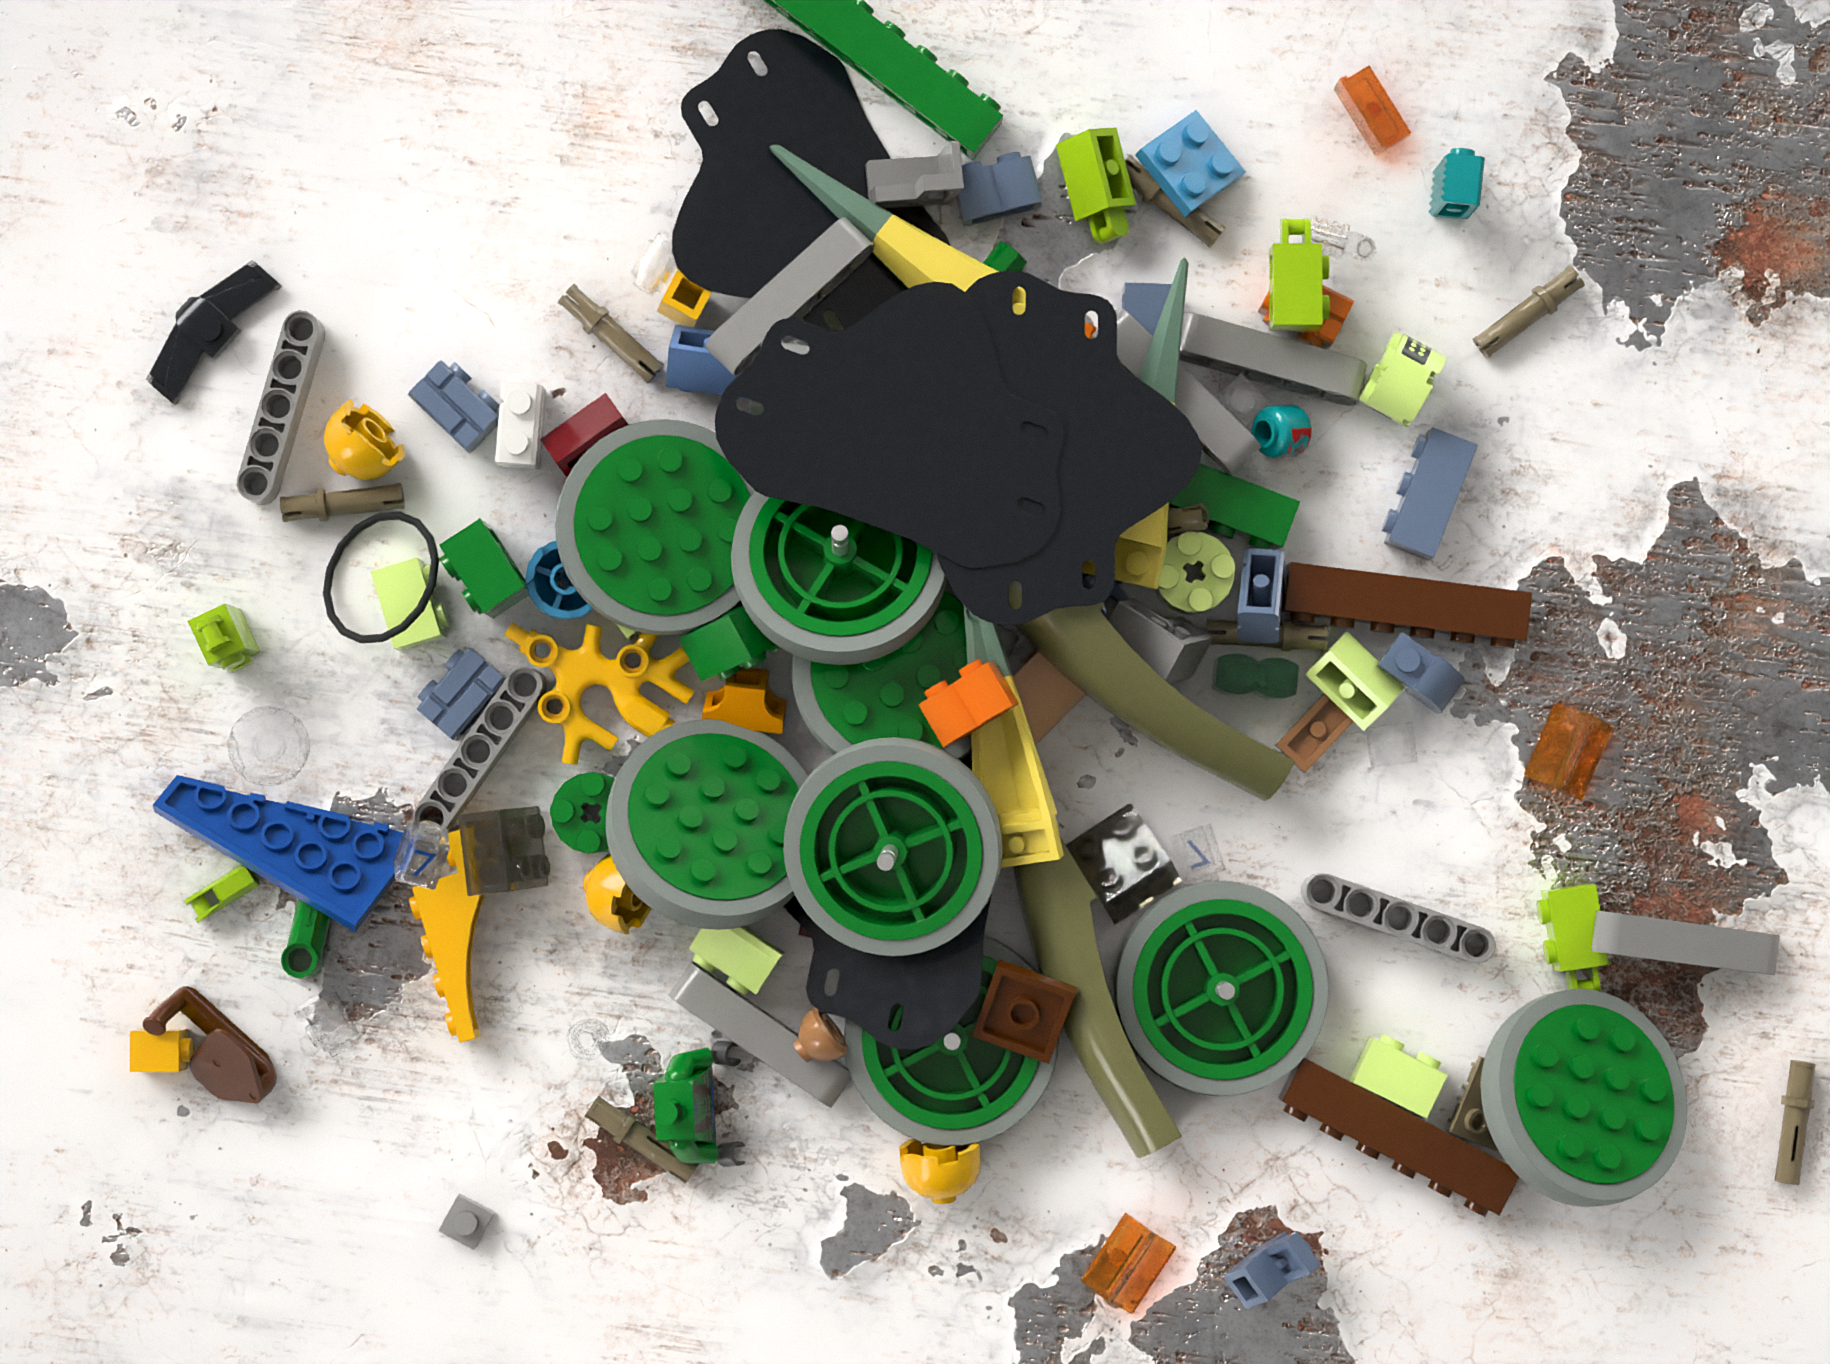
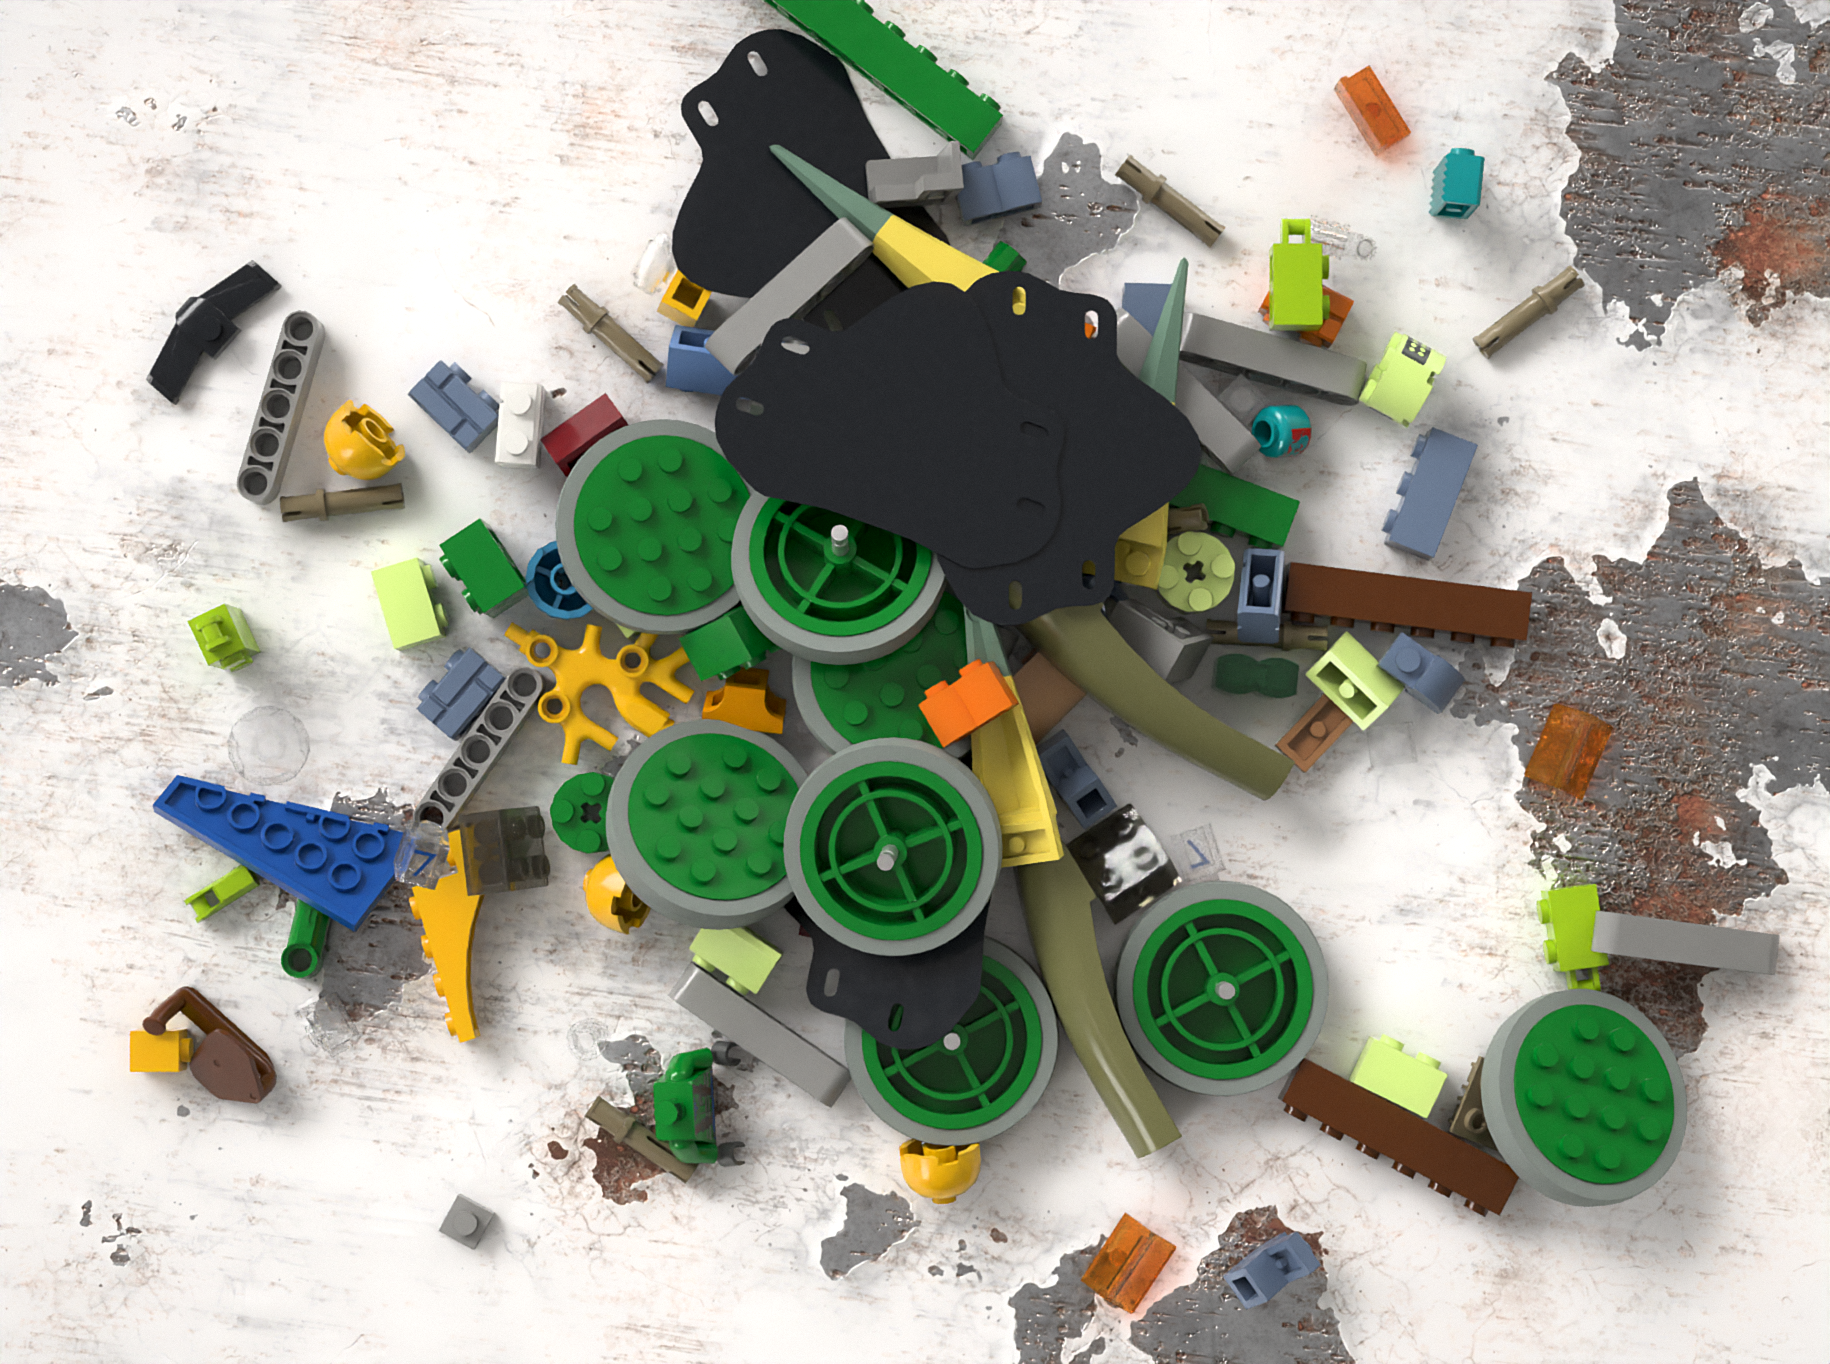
(424, 599): black piece -> none
(820, 1038): medium nougat brick -> none
(1024, 1011): reddish brown plate -> none
(1074, 780): none -> sand blue brick
(1097, 181): lime brick -> none
(1190, 163): dark azure plate -> none
(1417, 921): light grey beam -> none
(1795, 1120): dark tan pin -> none

